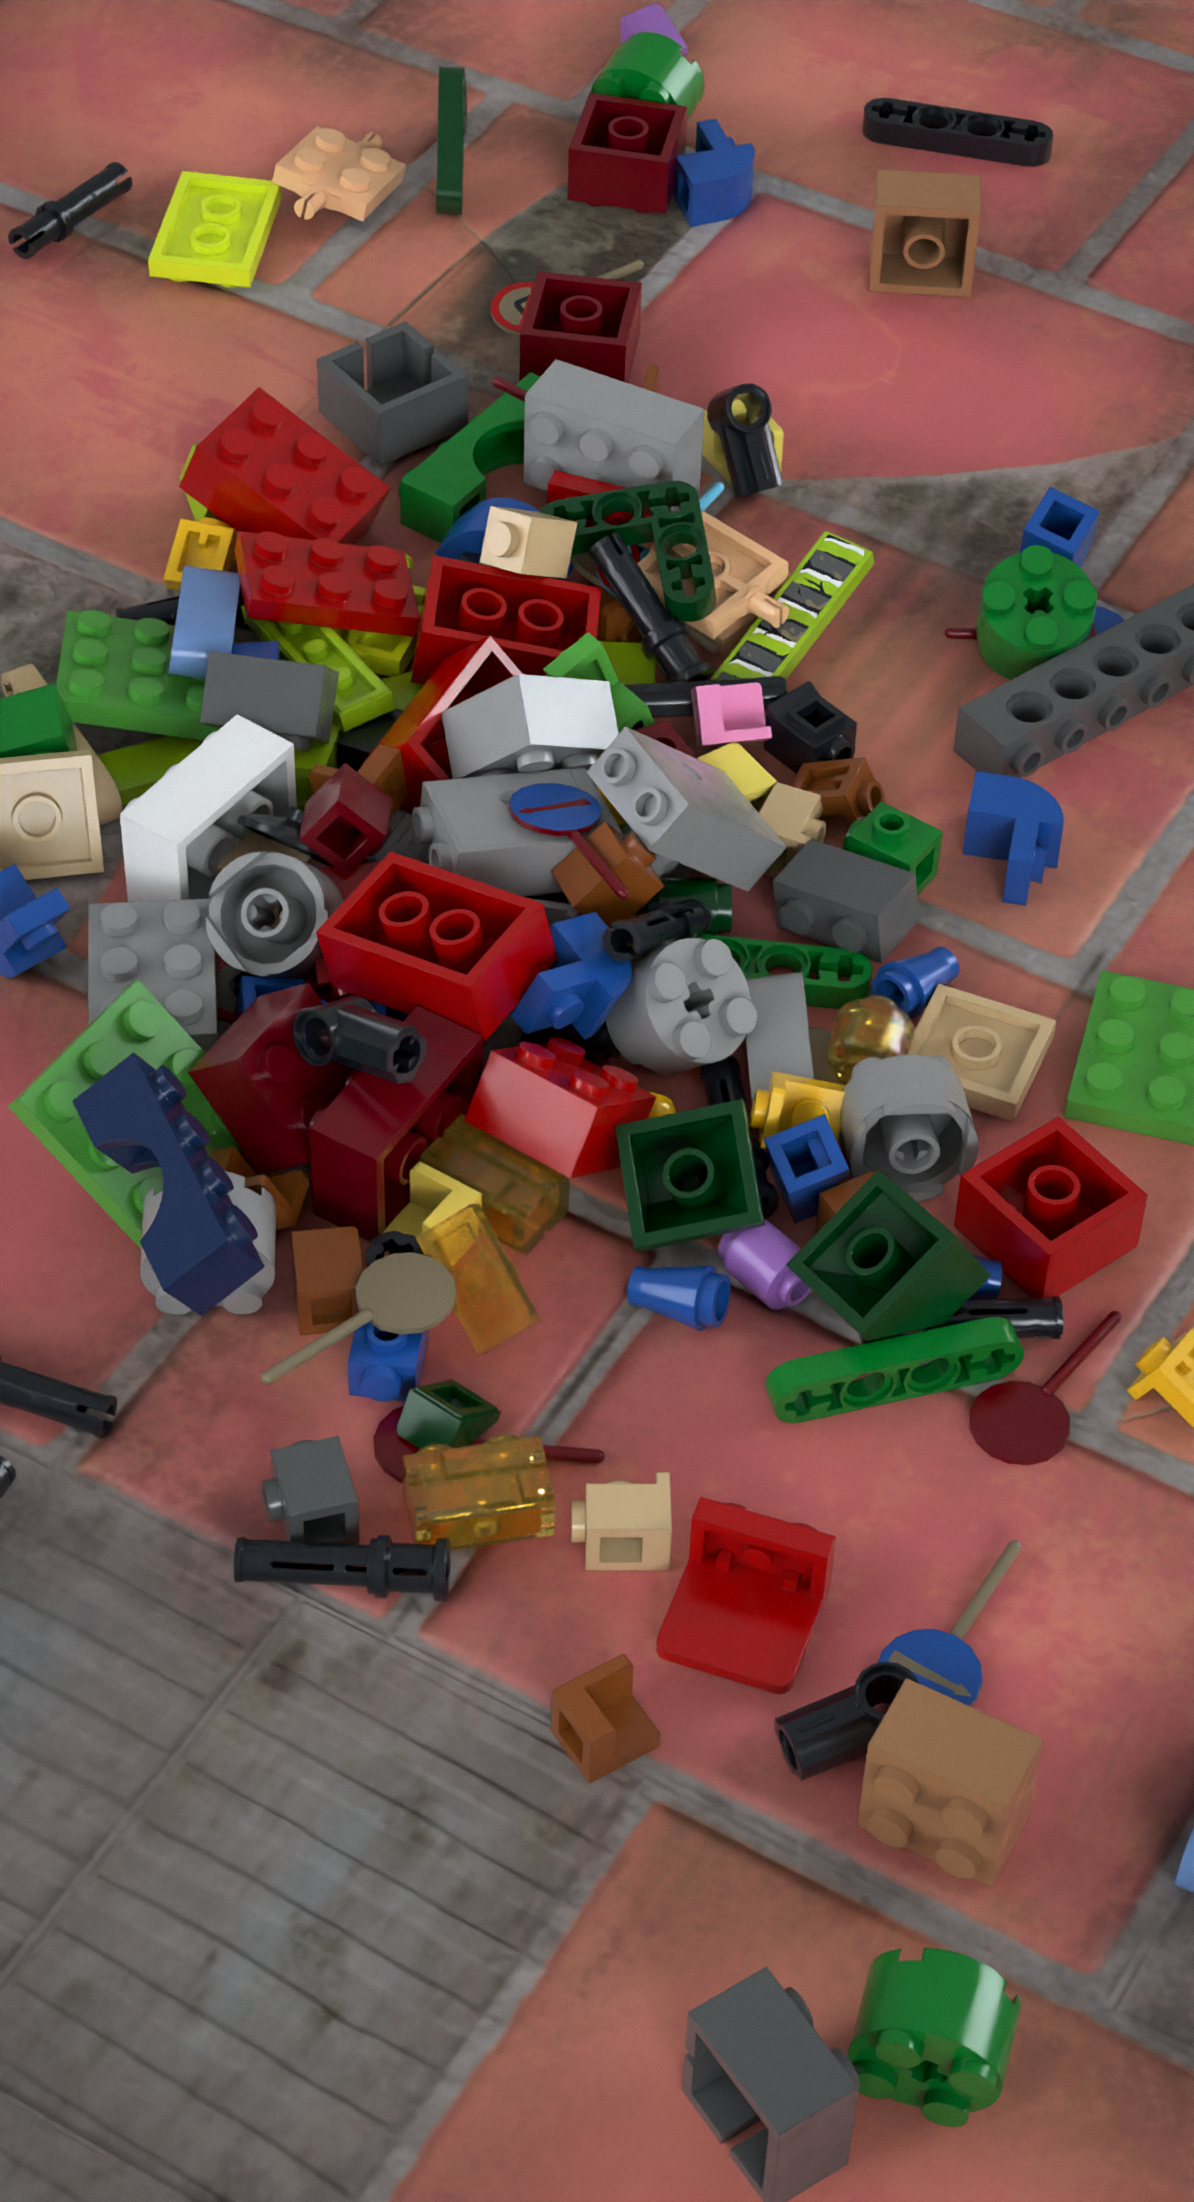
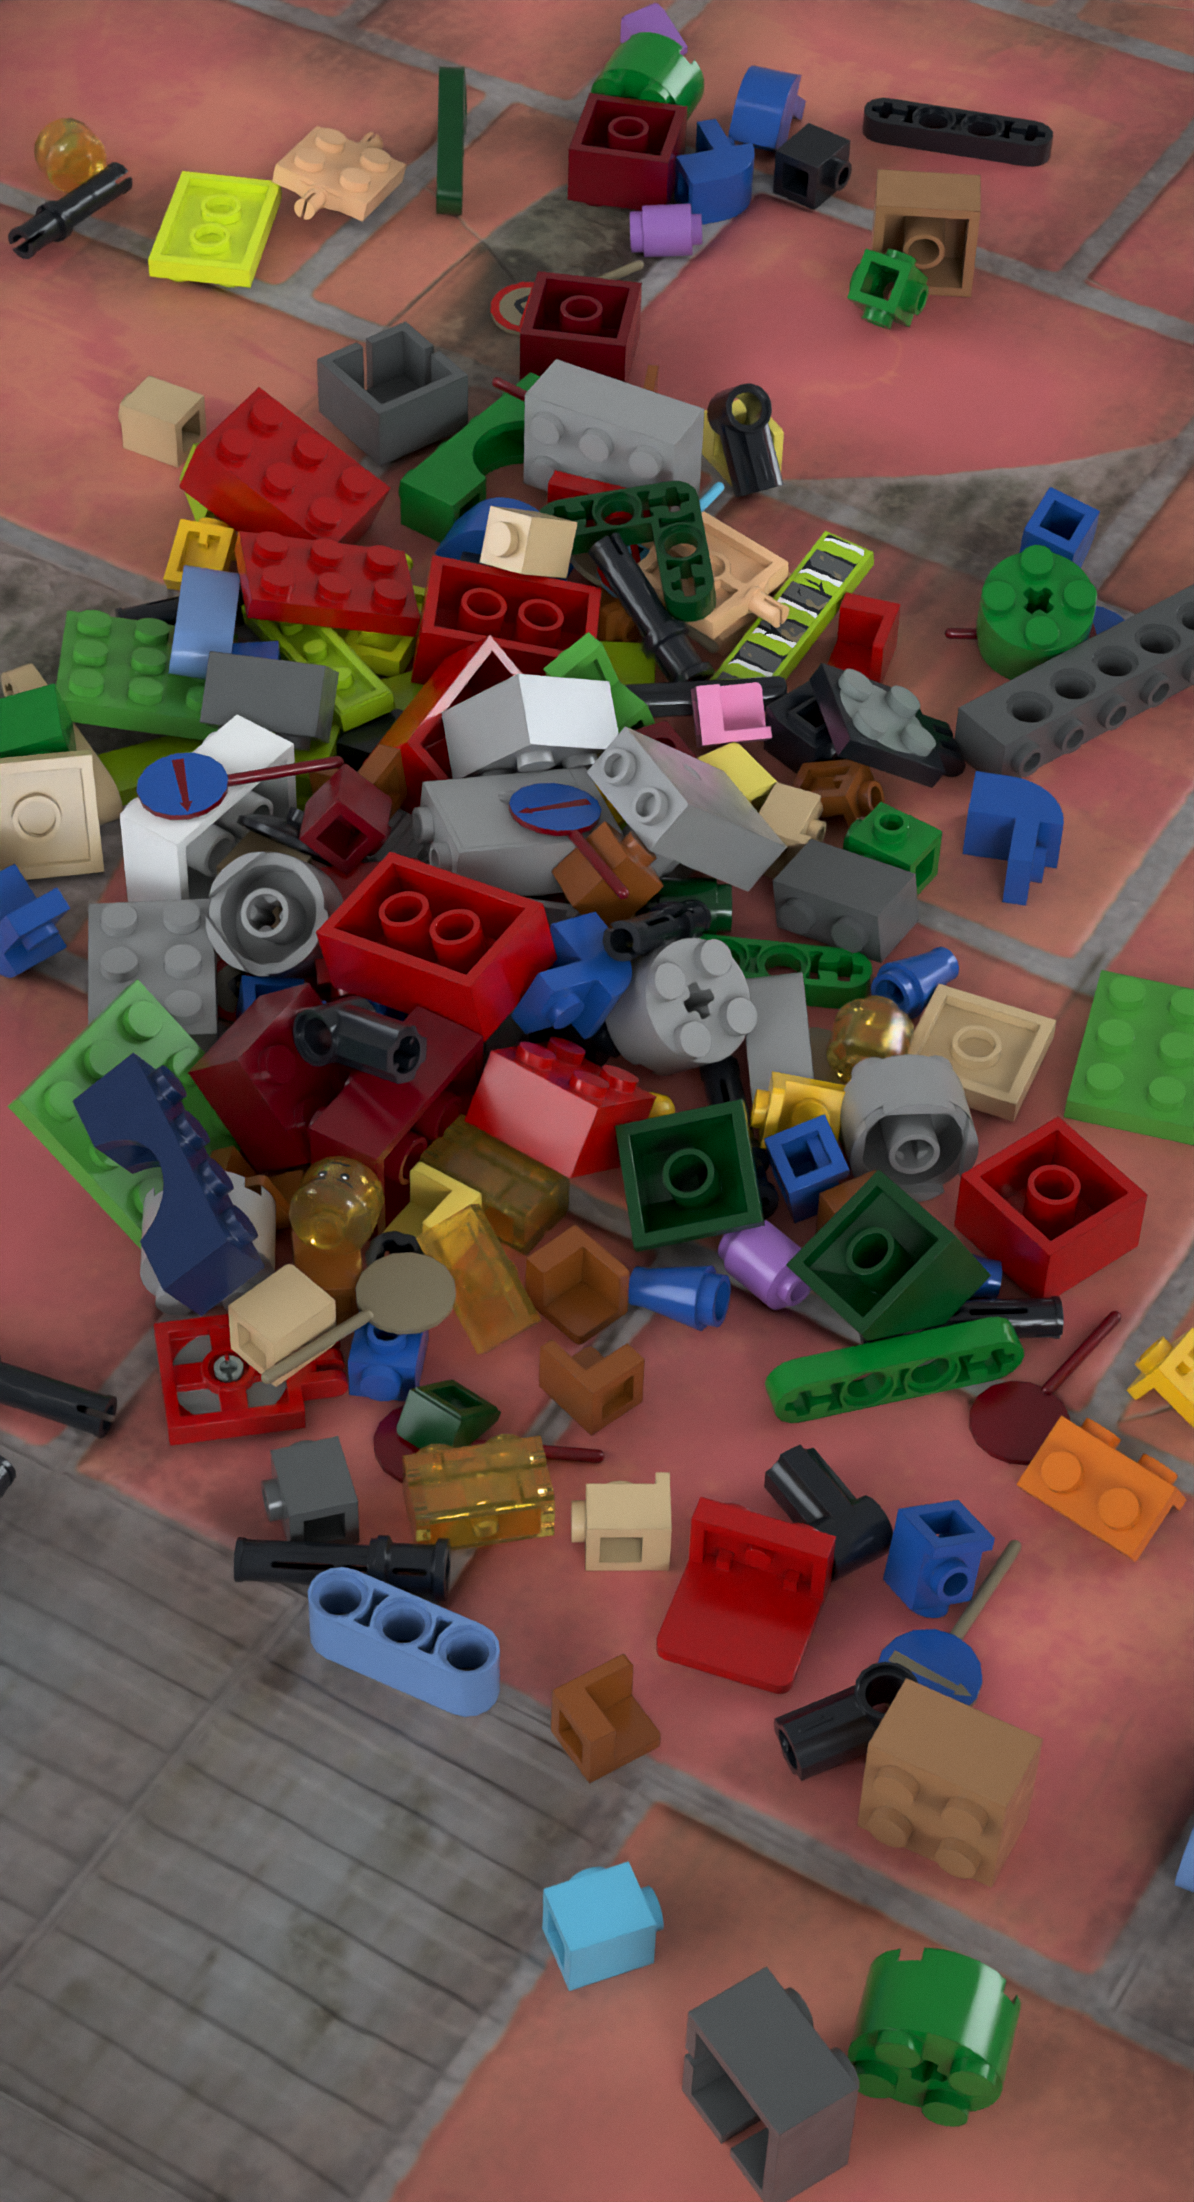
(69, 150): none -> clear yellow head
(162, 421): none -> tan brick
(195, 784): none -> blue piece
(220, 1396): none -> red piece
(280, 1319): none -> tan panel
(339, 1200): none -> clear yellow head
(421, 1668): none -> medium blue beam
(577, 1285): none -> dark orange panel
(590, 1385): none -> dark orange panel
(601, 1924): none -> medium azure brick
(665, 230): none -> medium lavender brick
(766, 108): none -> blue brick
(812, 166): none -> black brick
(818, 1497): none -> black piece
(866, 635): none -> red panel
(877, 277): none -> green brick
(884, 727): none -> piece
(933, 1569): none -> blue brick
(1100, 1487): none -> orange bracket

